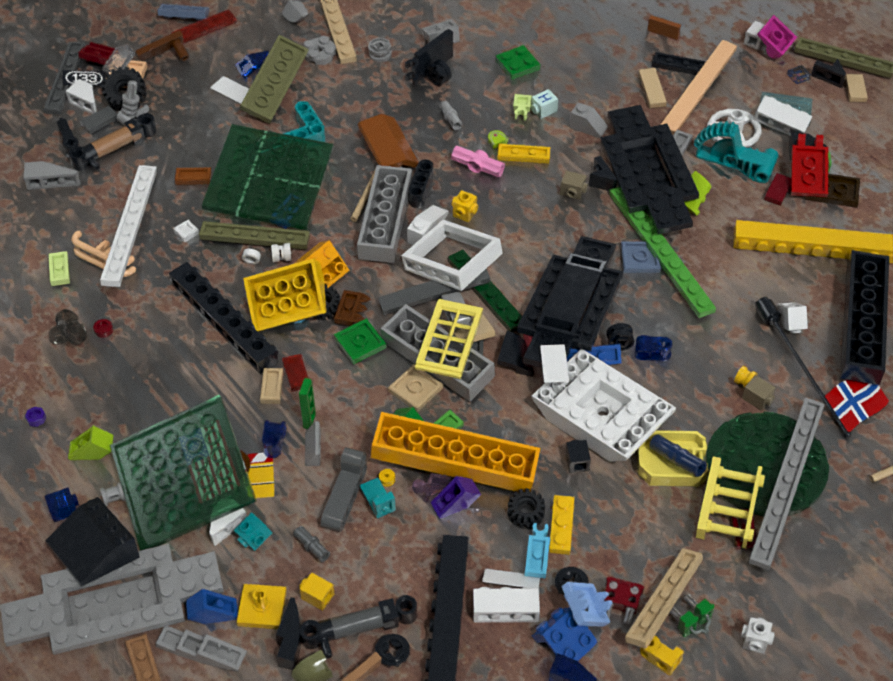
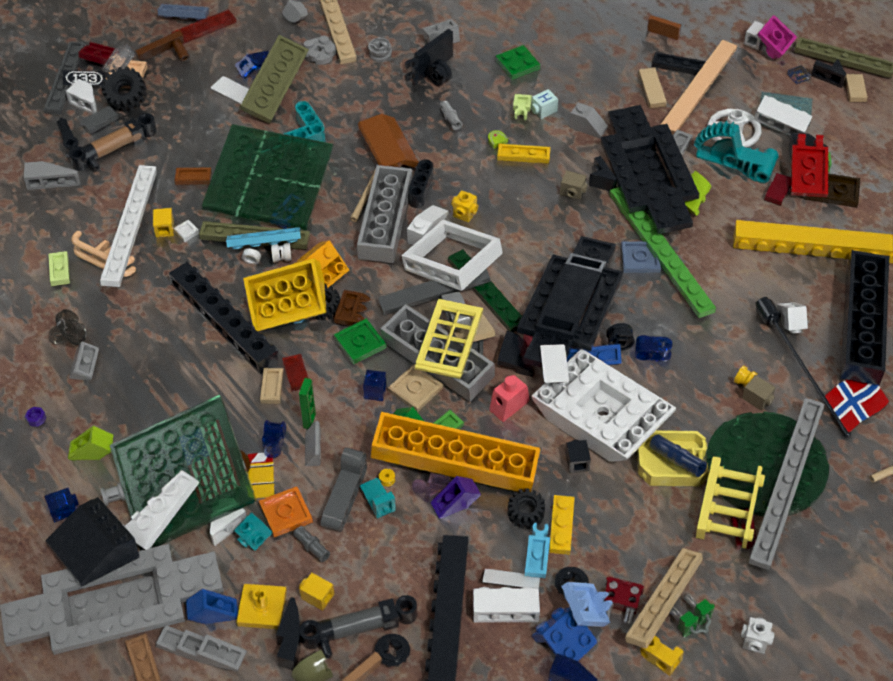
(84, 362): none -> light grey slope
(103, 328): dark red tile -> none
(130, 104): light grey piece -> none
(160, 510): none -> white wing
(163, 222): none -> yellow brick
(270, 237): none -> medium azure plate
(285, 511): none -> orange plate
(375, 385): none -> clear blue brick
(478, 161): bright pink piece -> none
(509, 398): none -> coral torso

